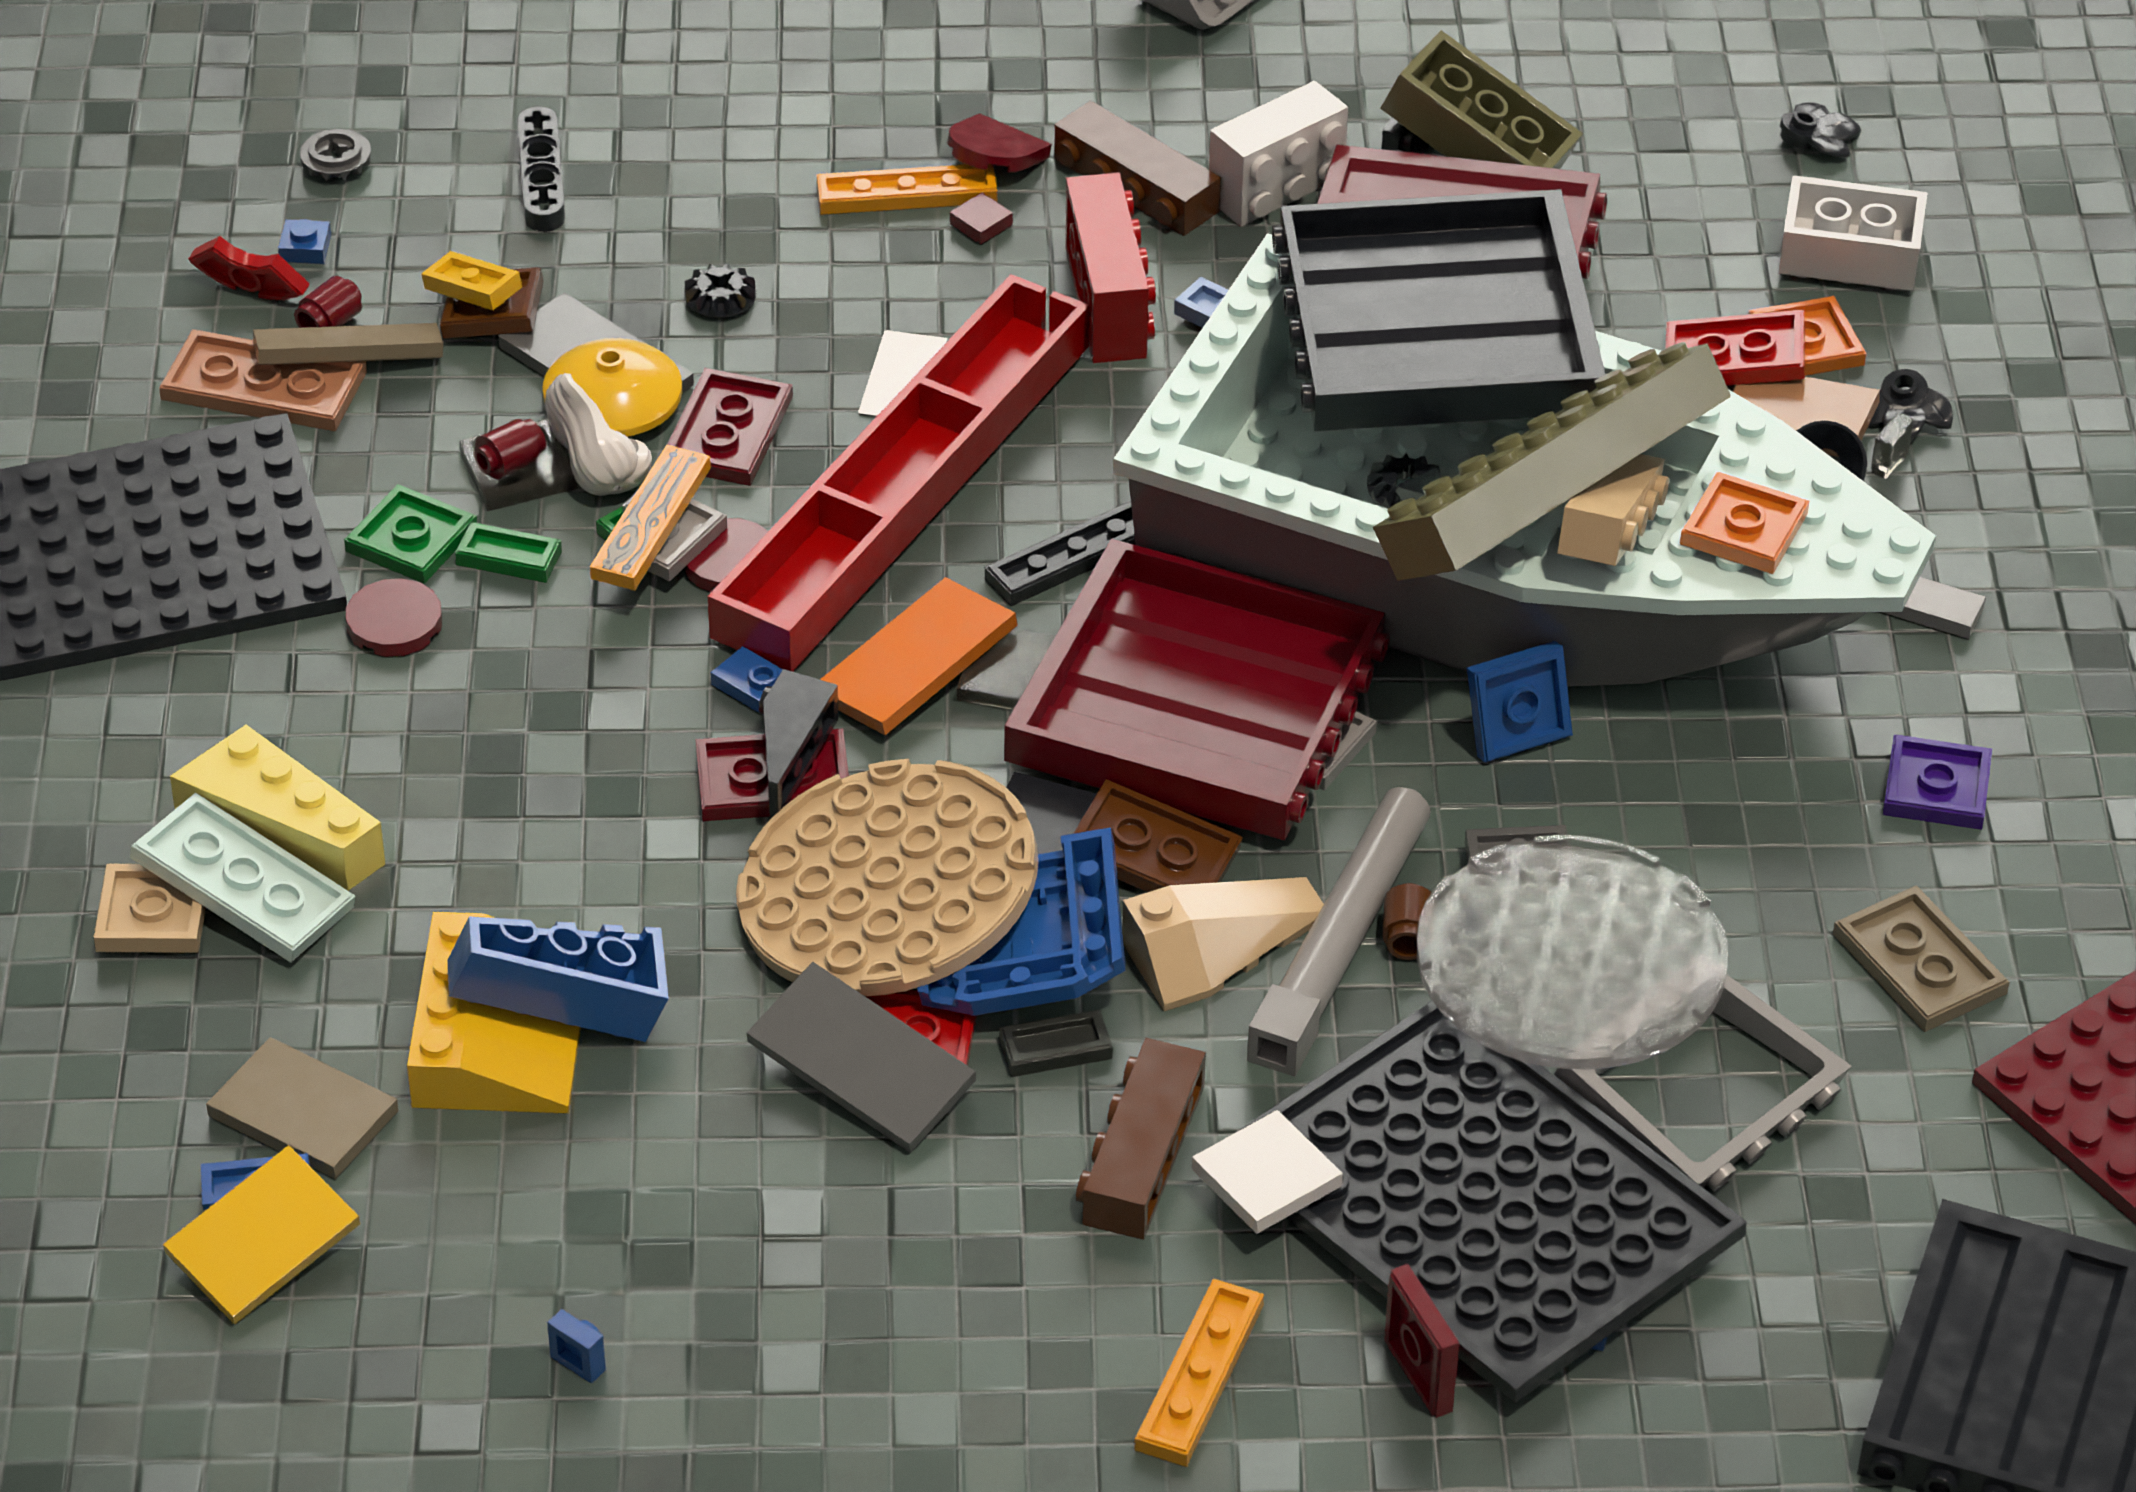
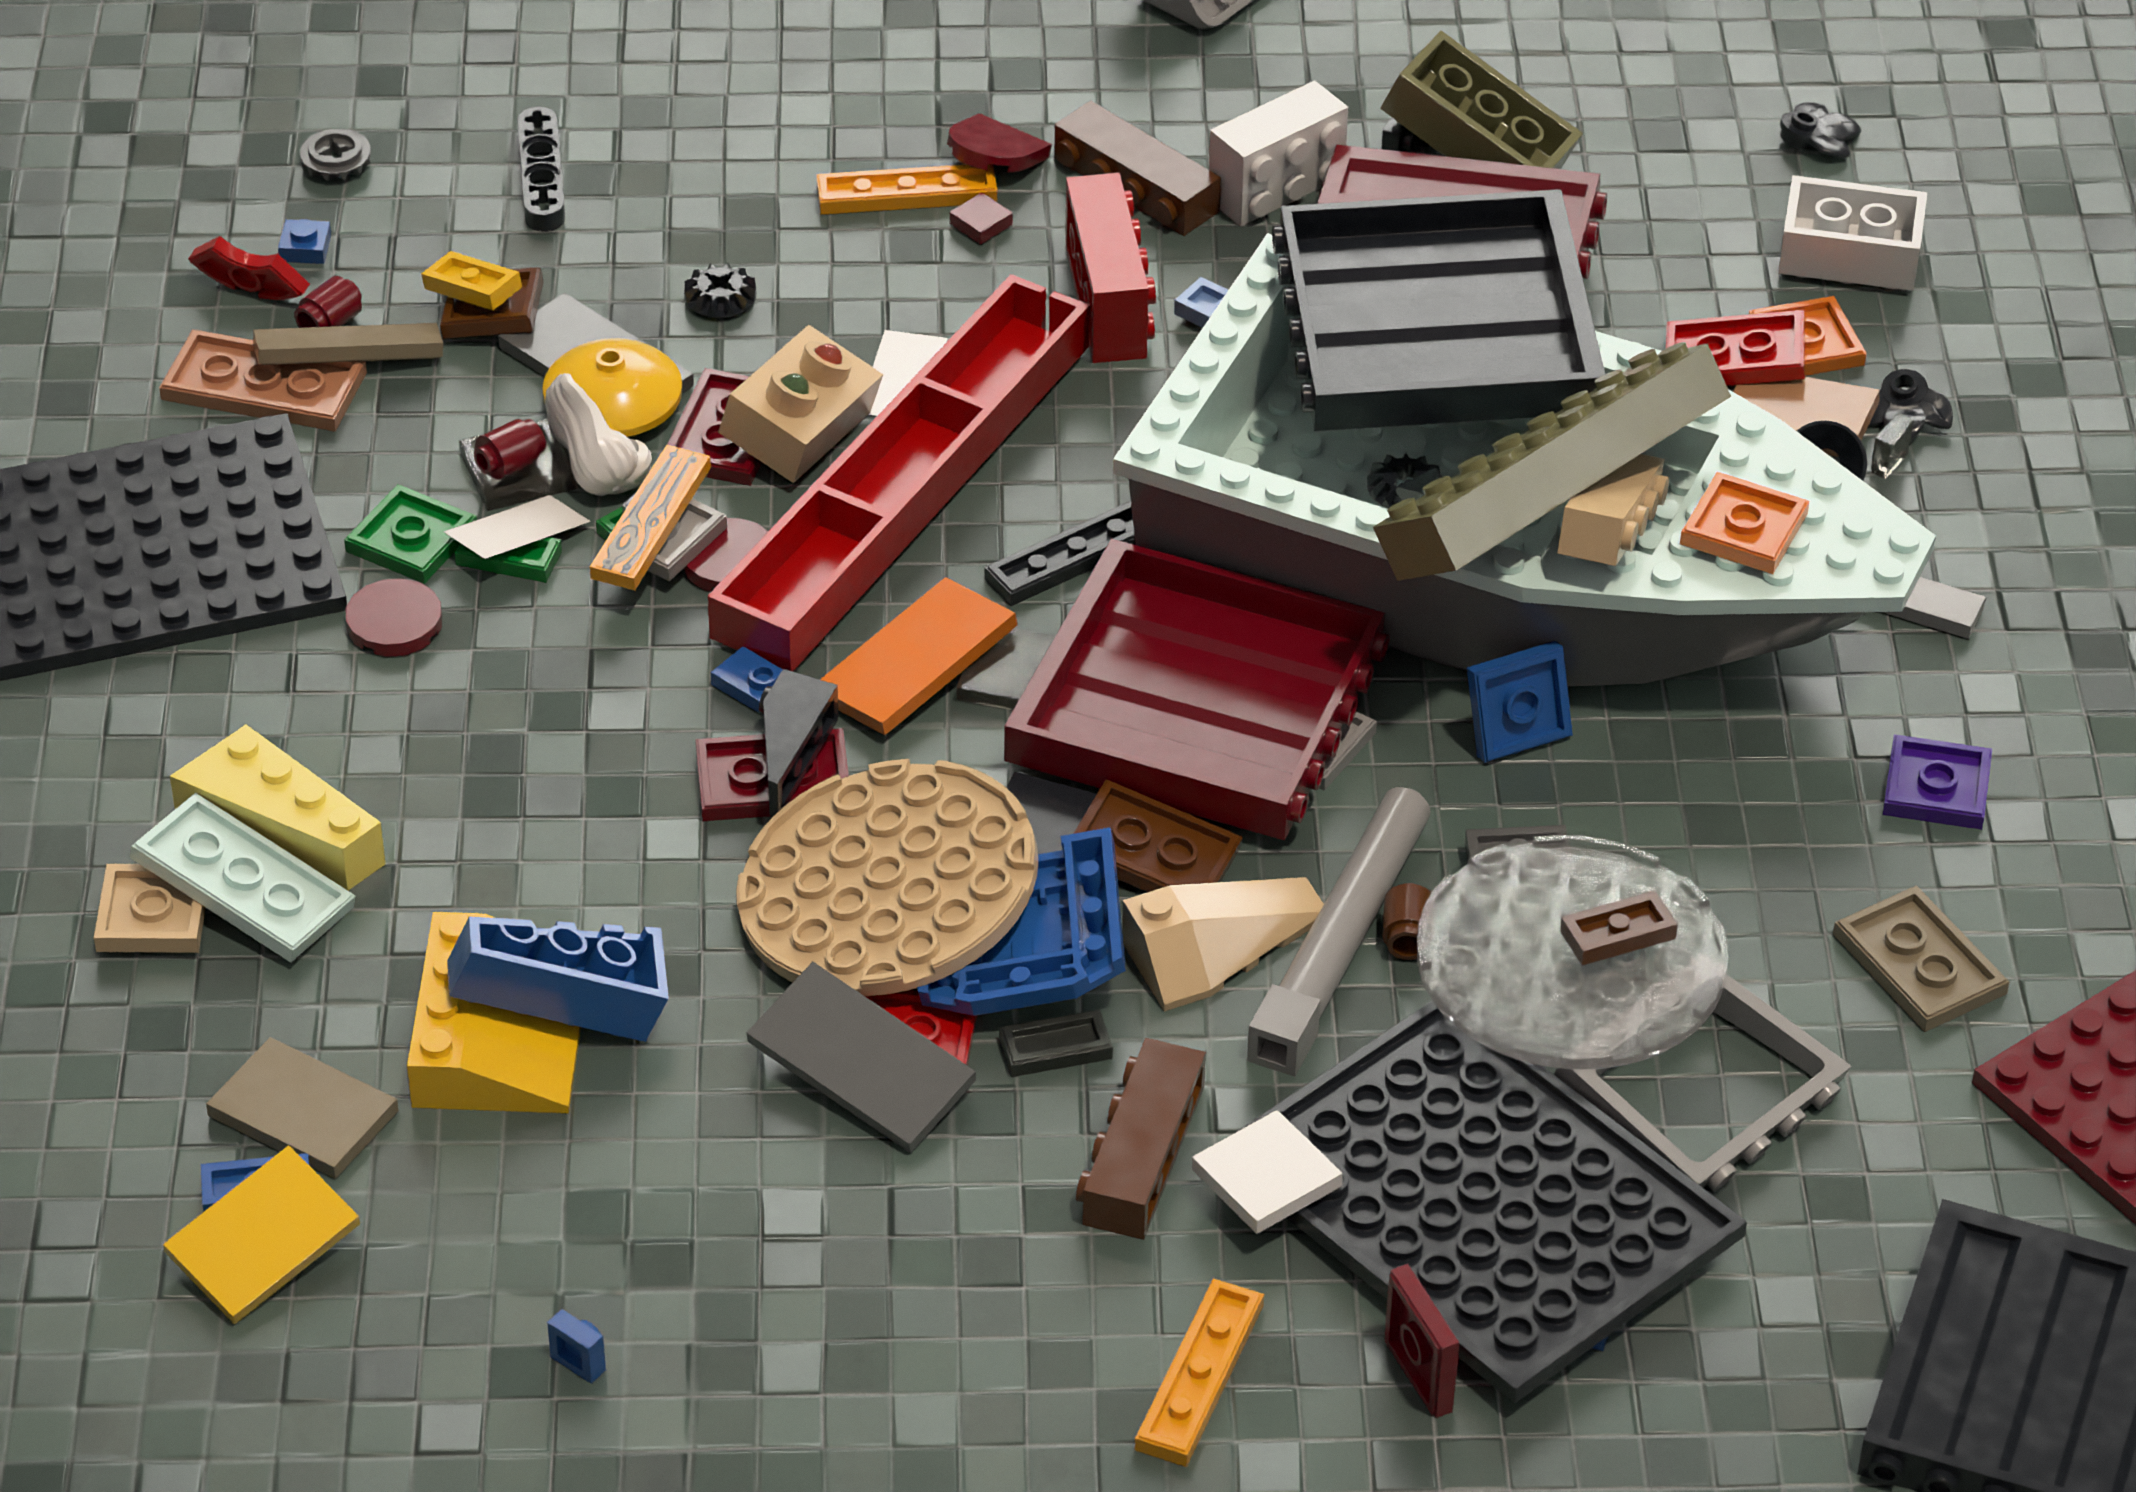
(517, 526): none -> white sticker
(800, 403): none -> tan piece
(1618, 927): none -> reddish brown plate

